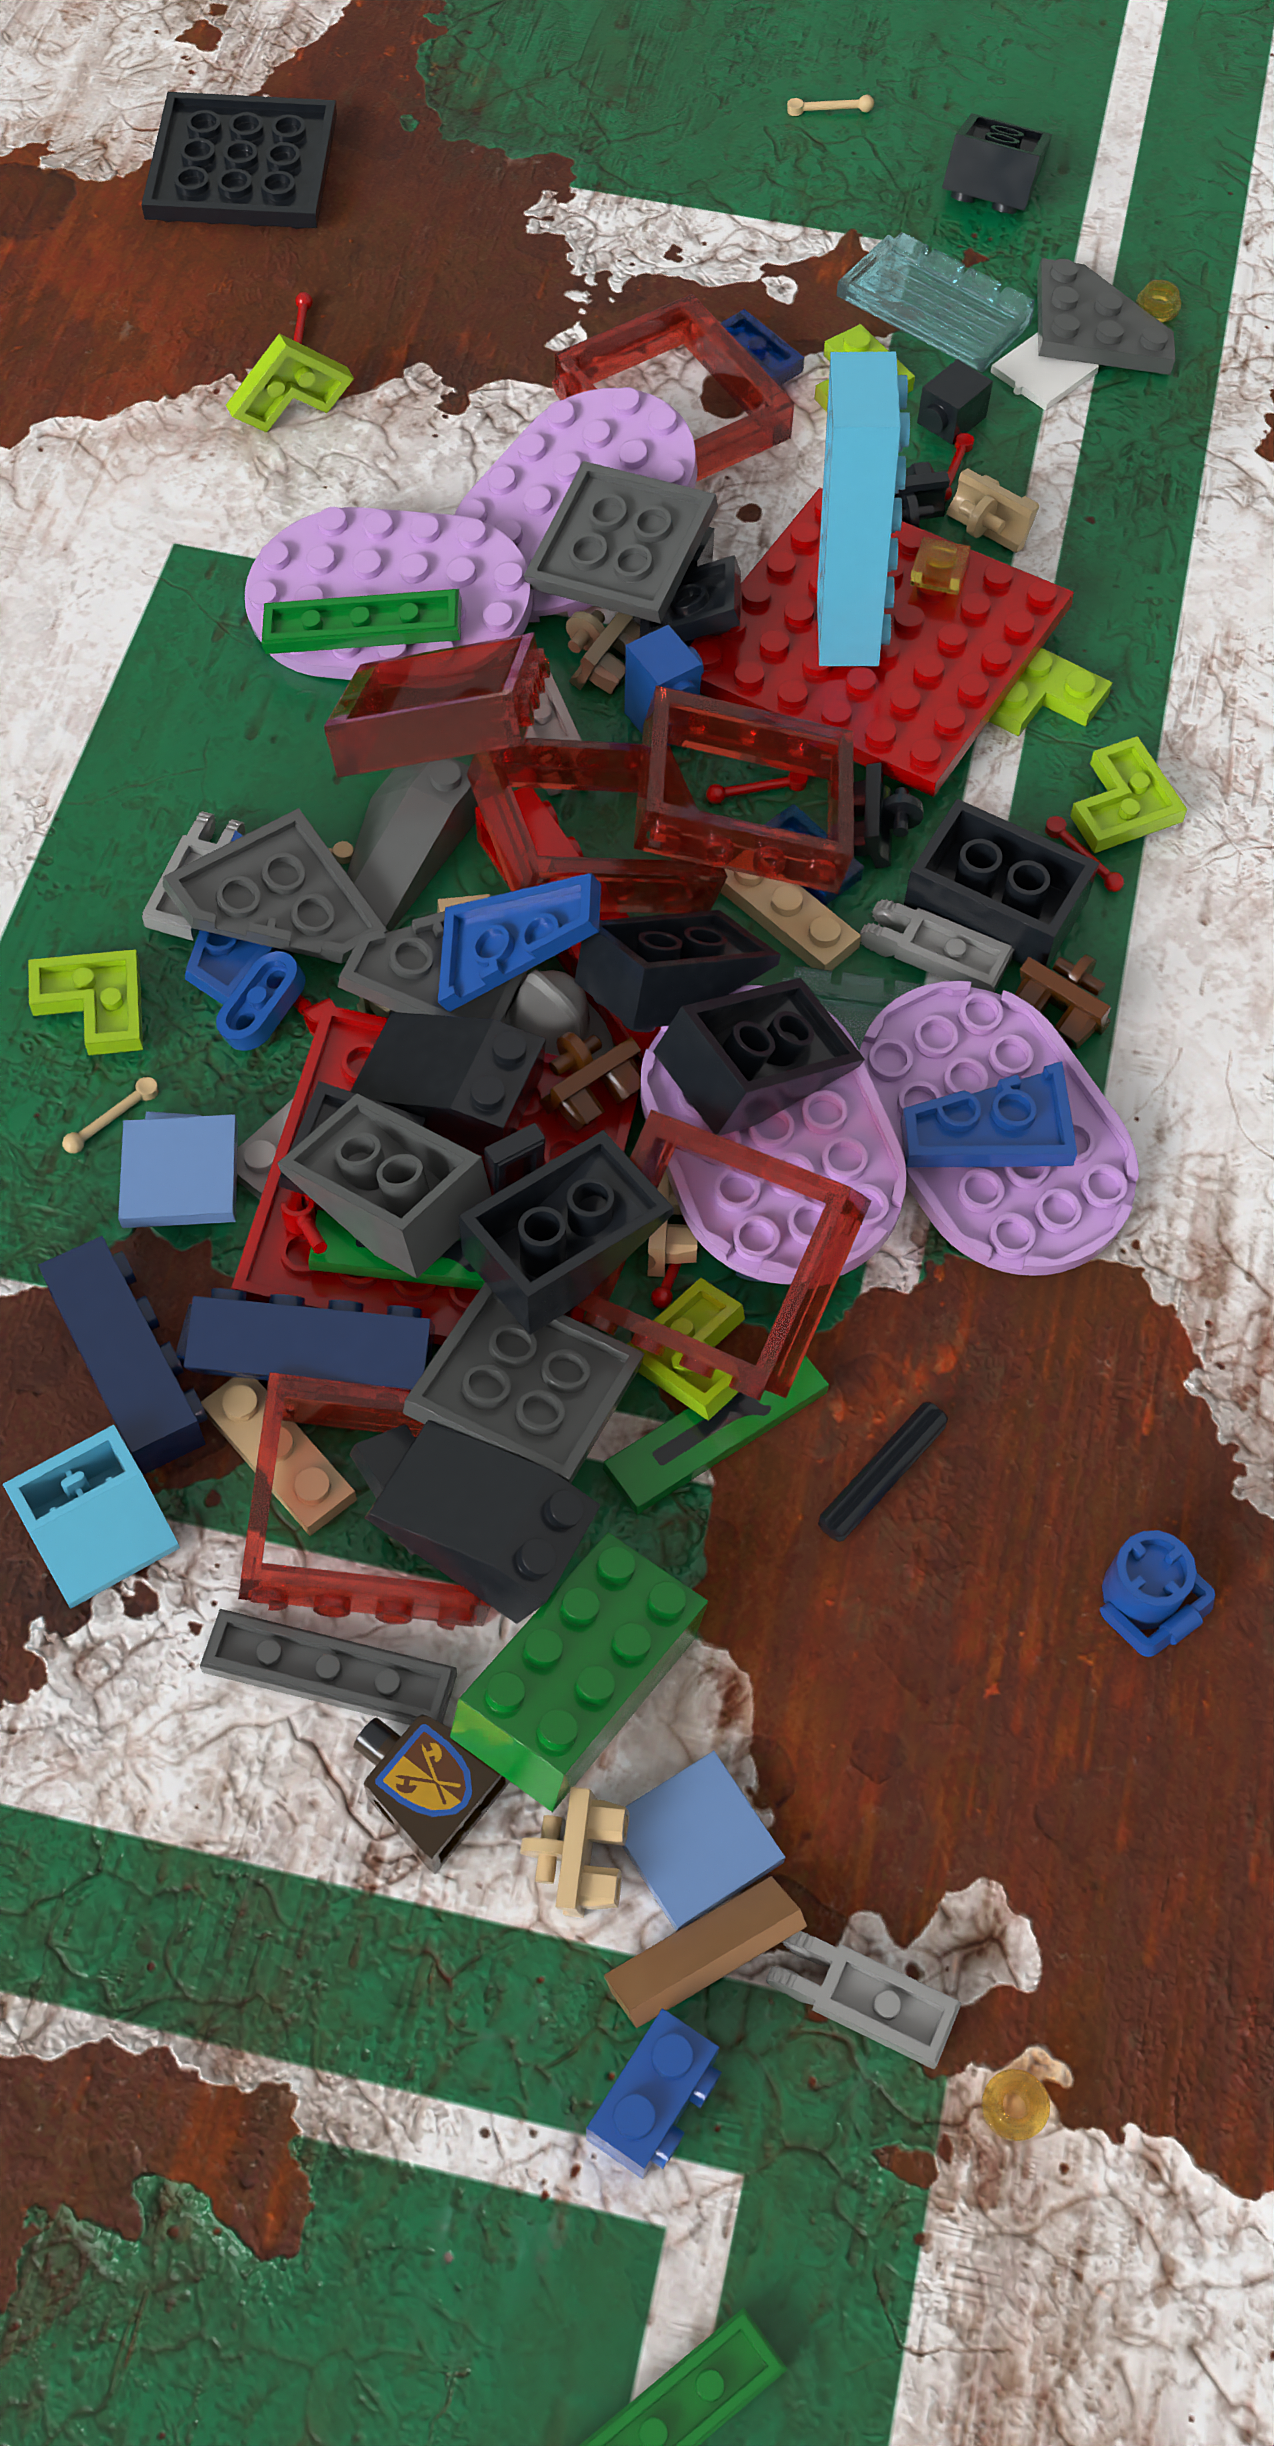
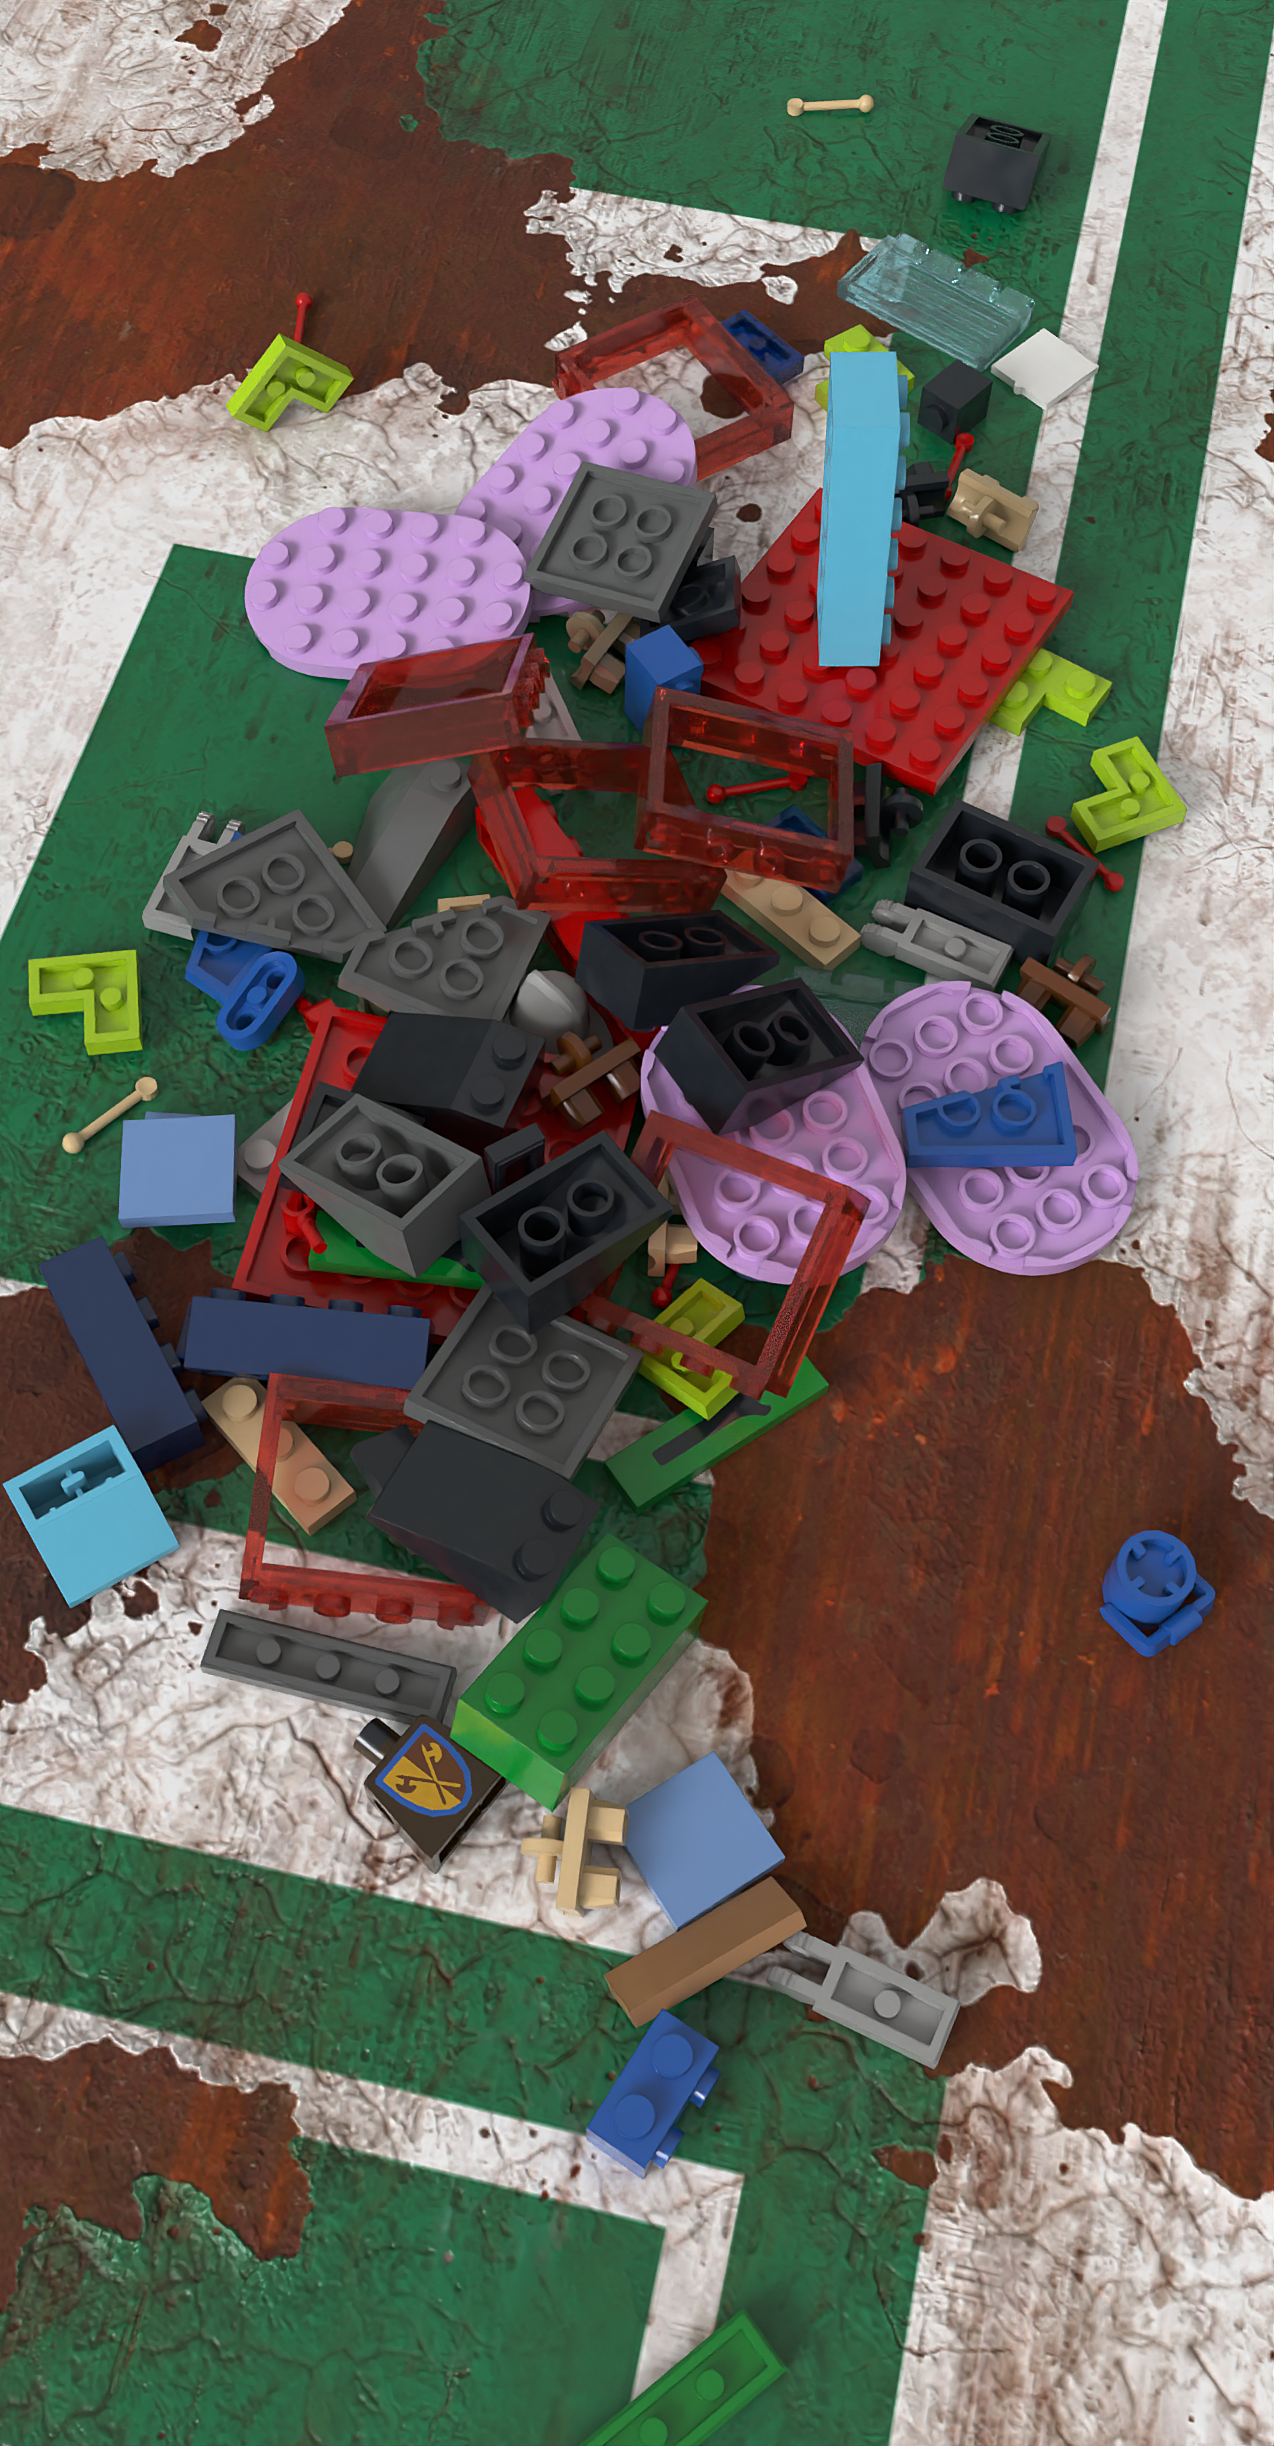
(240, 160): black plate -> none
(362, 621): green tile -> none
(511, 933): blue wing -> none
(882, 1471): black axle -> none
(940, 565): clear yellow plate -> none
(1033, 2094): clear yellow plate -> none
(1096, 323): dark grey plate -> none
(1160, 300): clear yellow plate -> none

